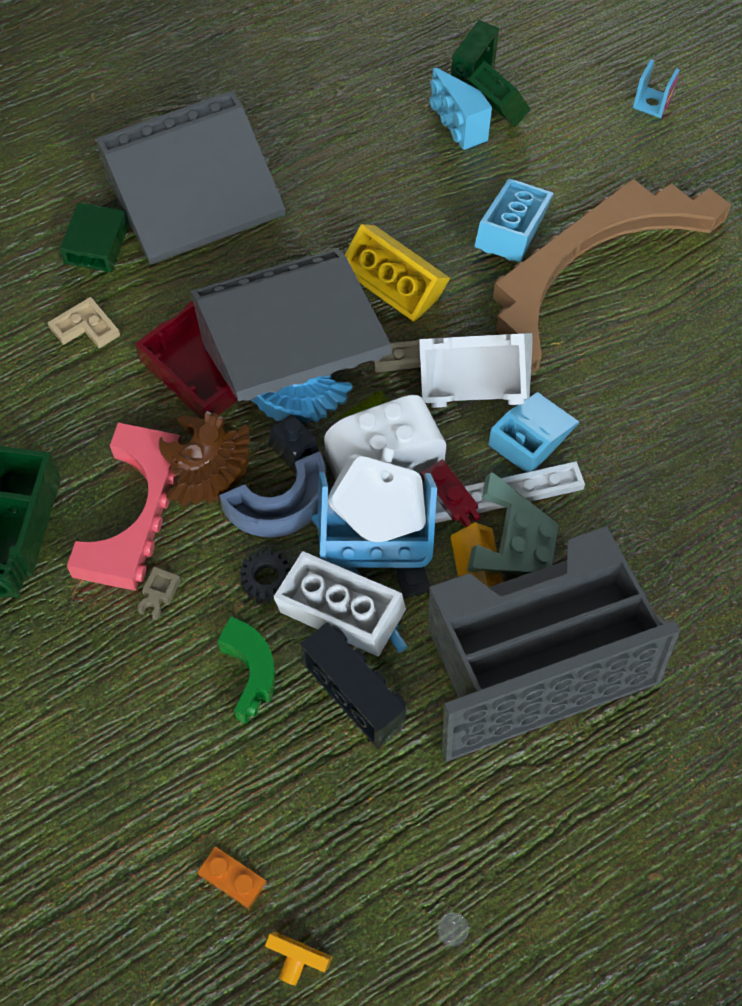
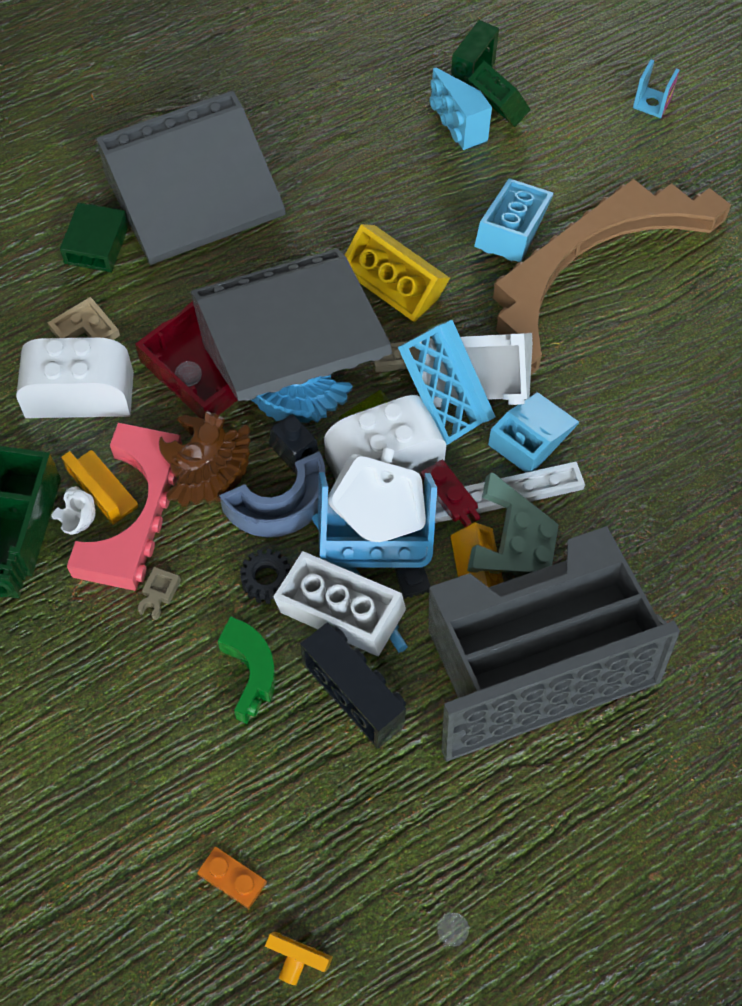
(74, 378): none -> white brick
(78, 511): none -> white hair
(101, 484): none -> light orange panel
(189, 373): none -> clear piece
(460, 375): none -> medium azure fence

